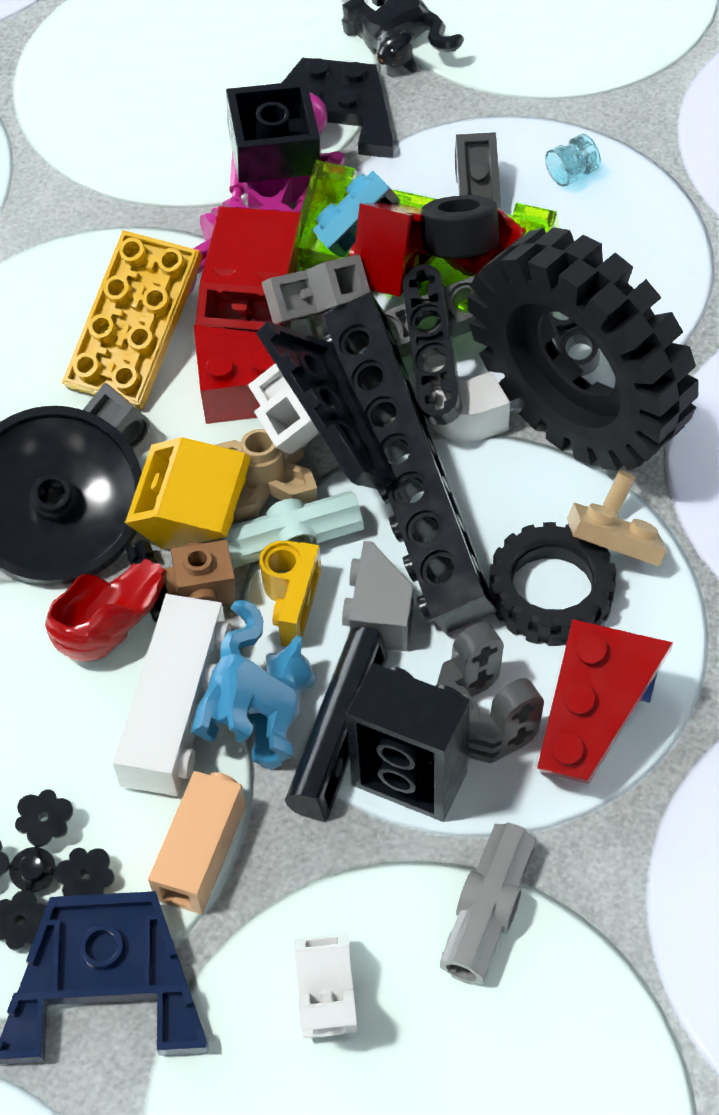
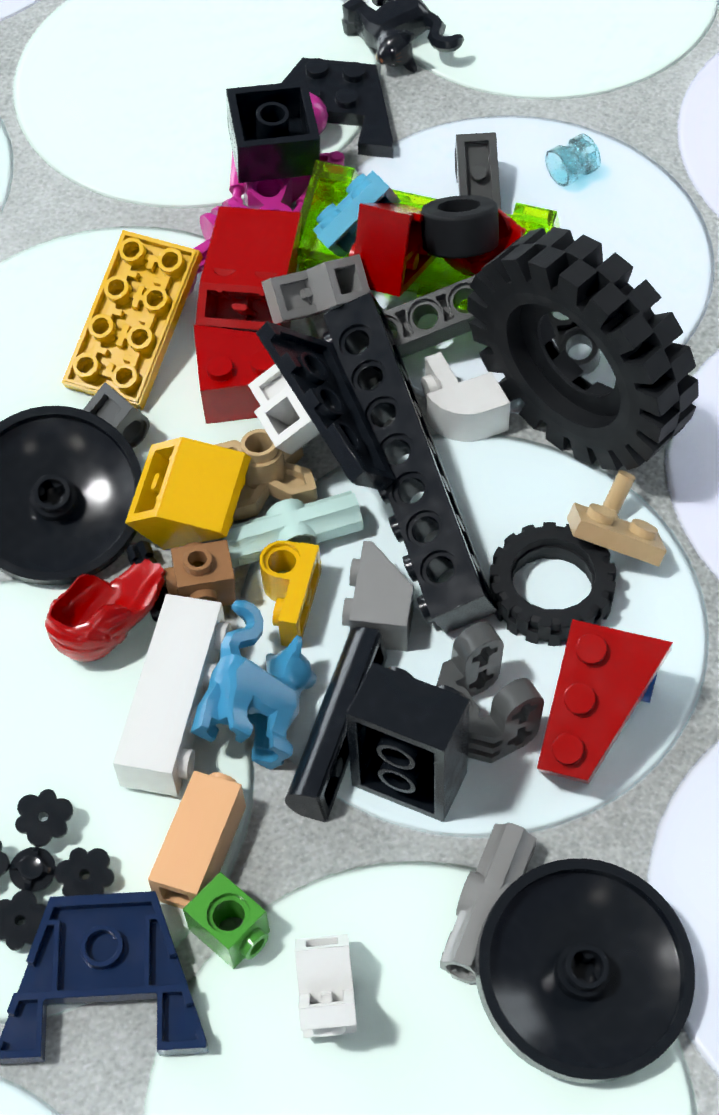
(220, 901): none -> bright green brick
(428, 344): black beam -> none
(584, 970): none -> black dish

